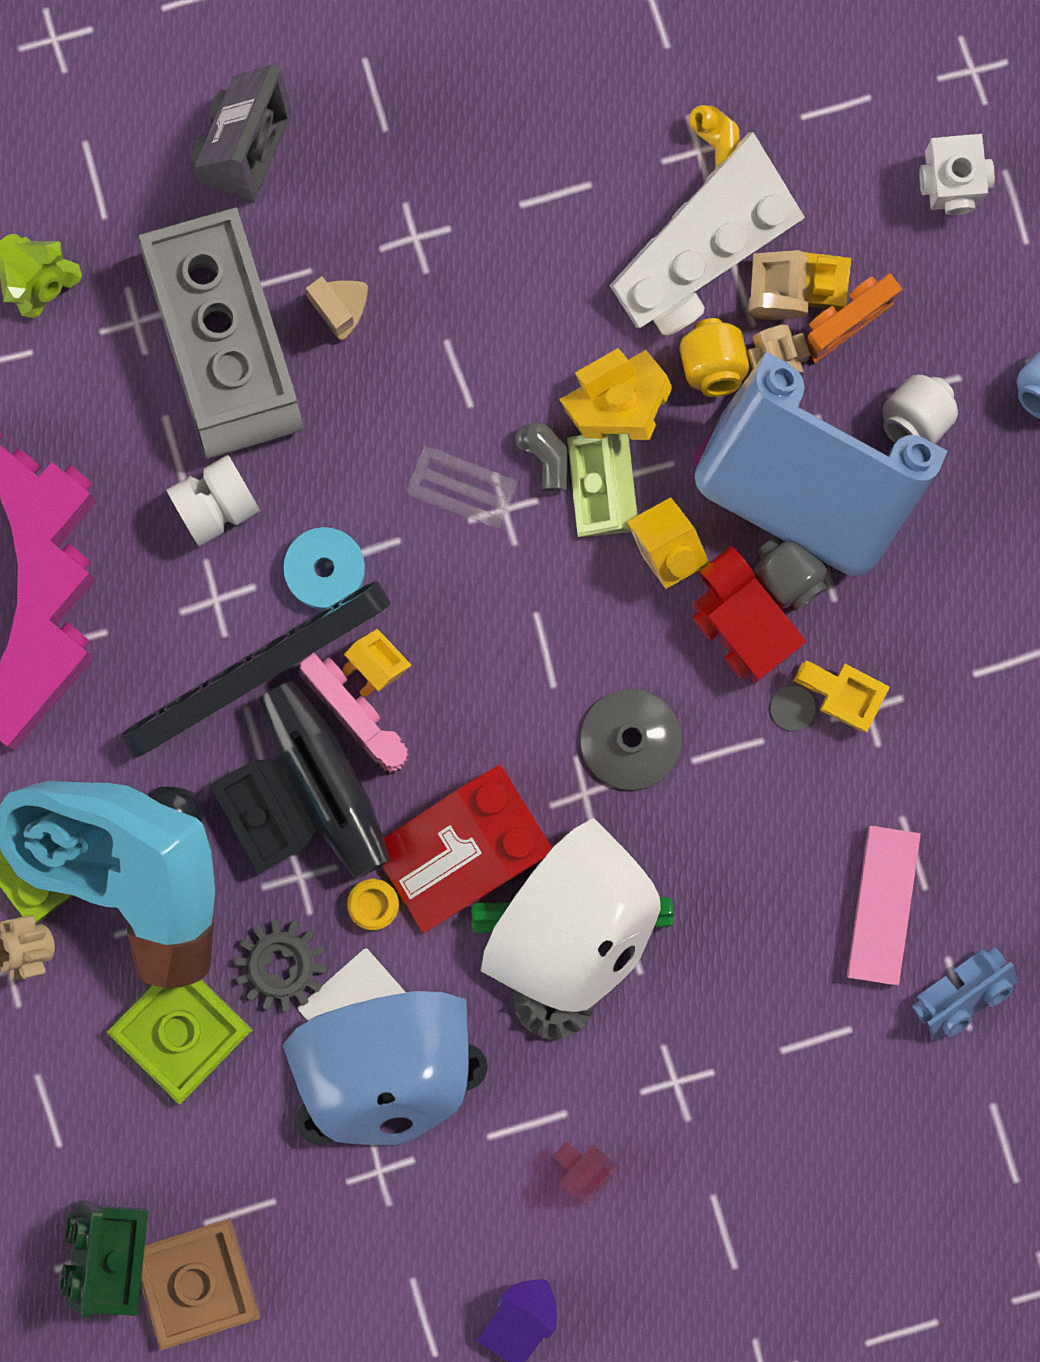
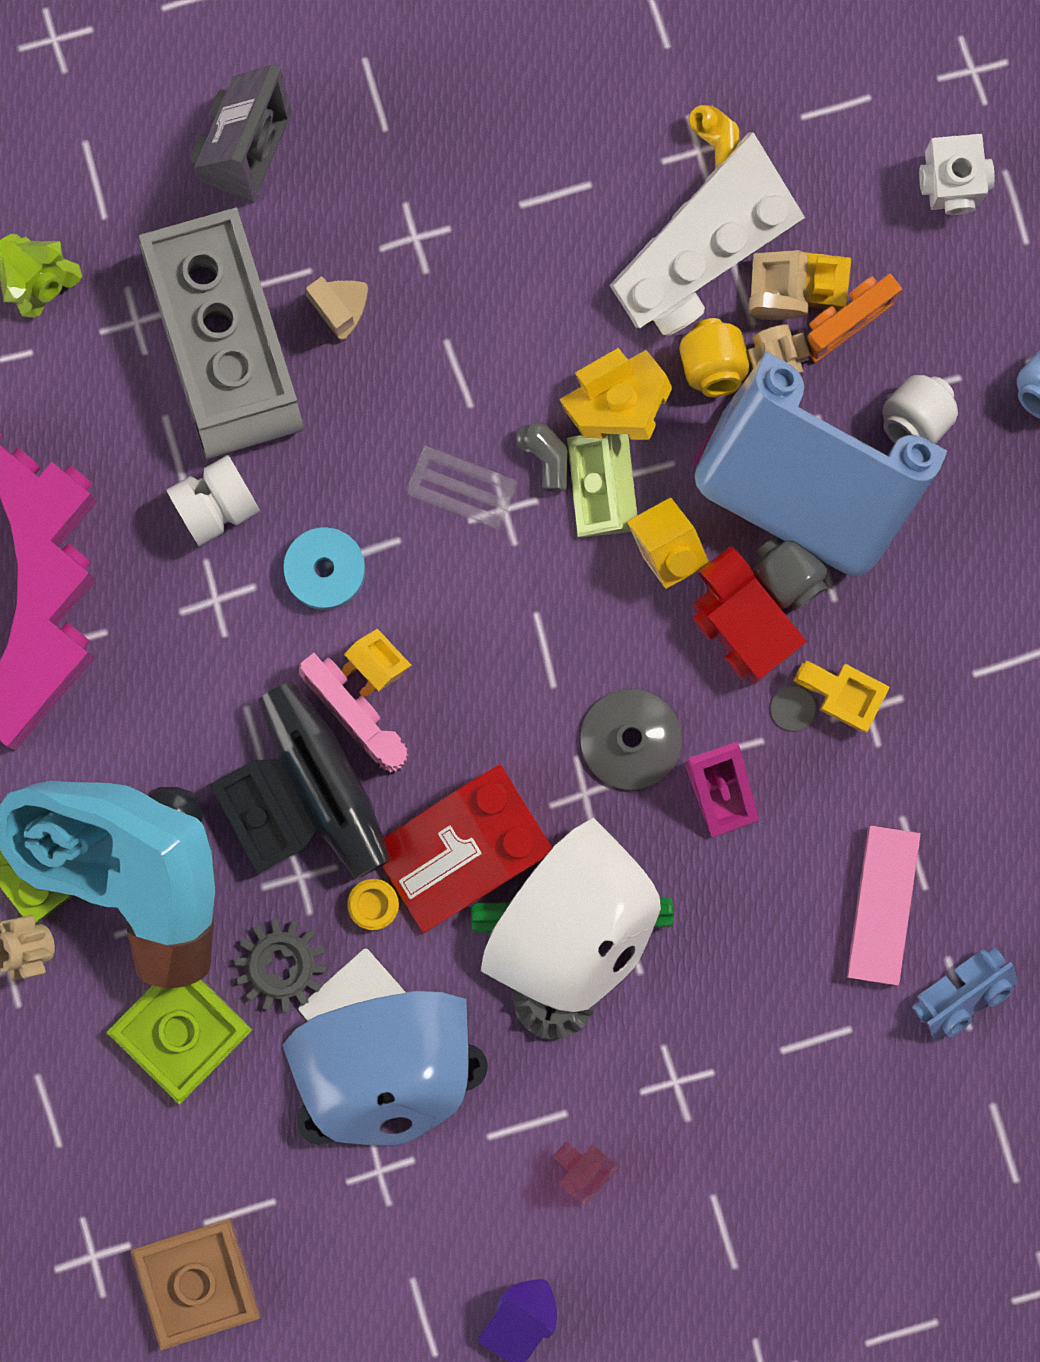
(104, 1259): dark green bracket -> none
(255, 669): black beam -> none
(722, 789): none -> dark pink slope

